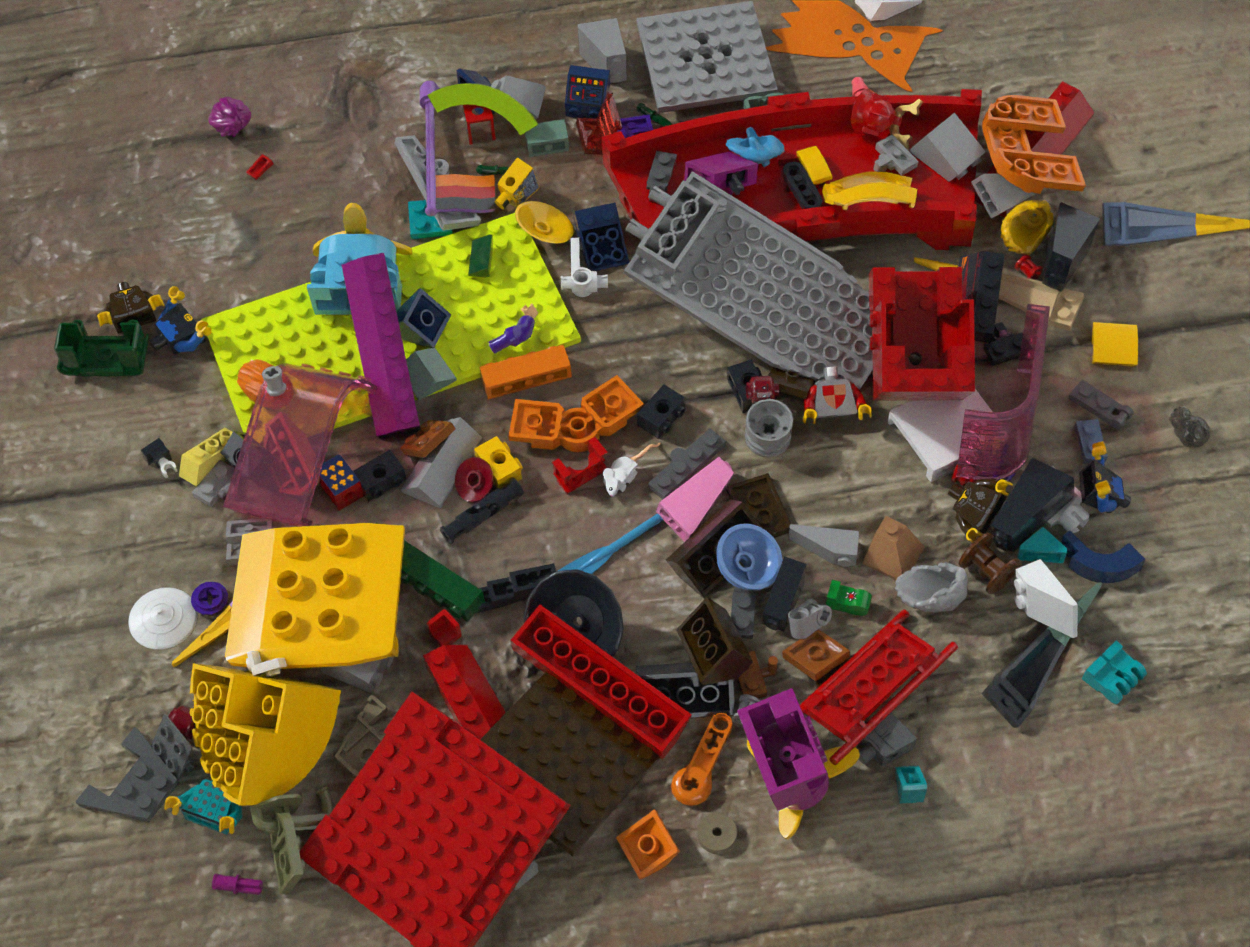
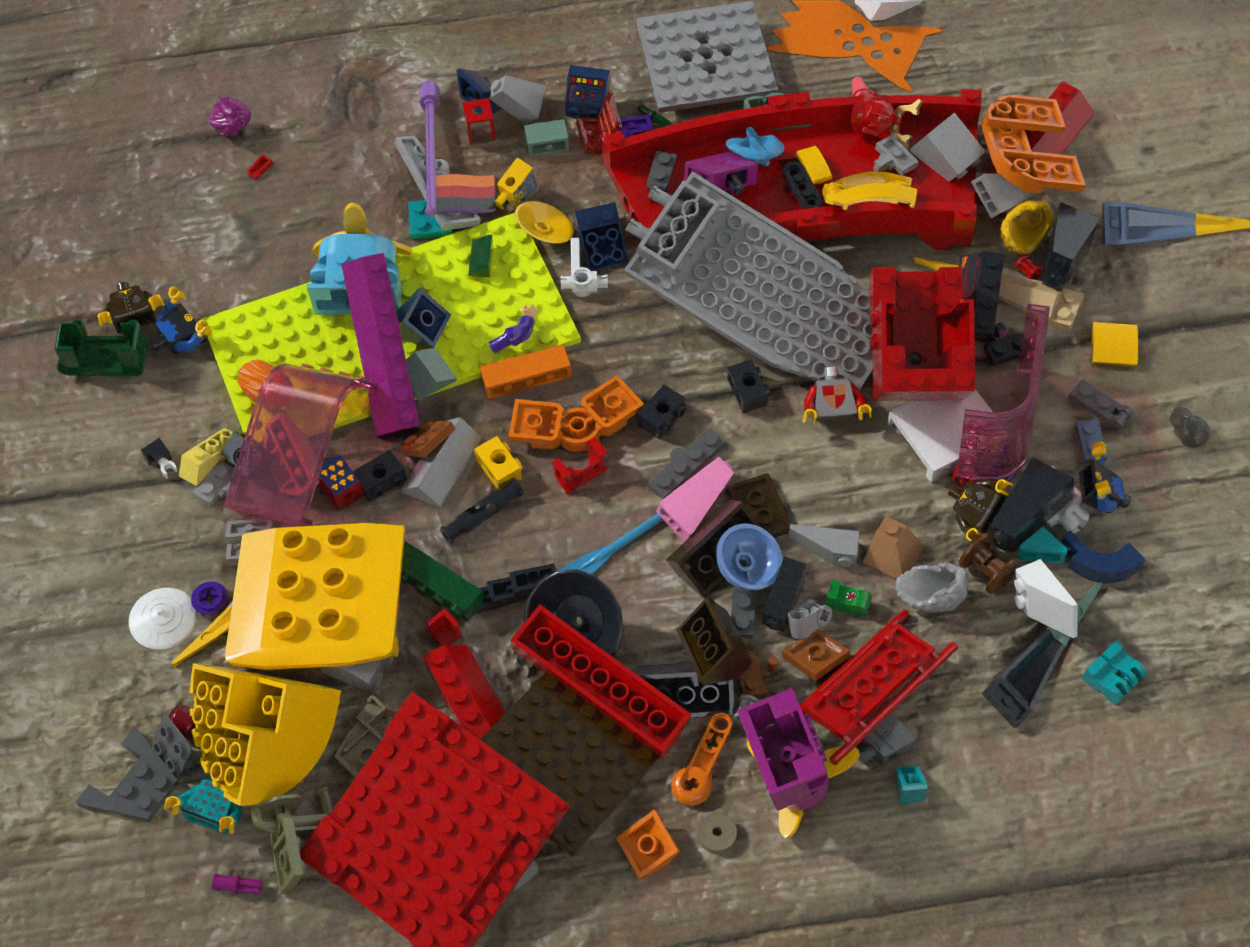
(269, 667): white bracket -> none
(274, 381): light grey bush -> none
(467, 477): dark red dish -> none
(487, 97): lime tile -> none
(491, 169): dark green piece -> none
(603, 47): light grey slope -> none
(622, 472): white animal -> none
(761, 388): dark red head -> none
(766, 418): light grey wheel -> none
(791, 382): dark brown plate -> none

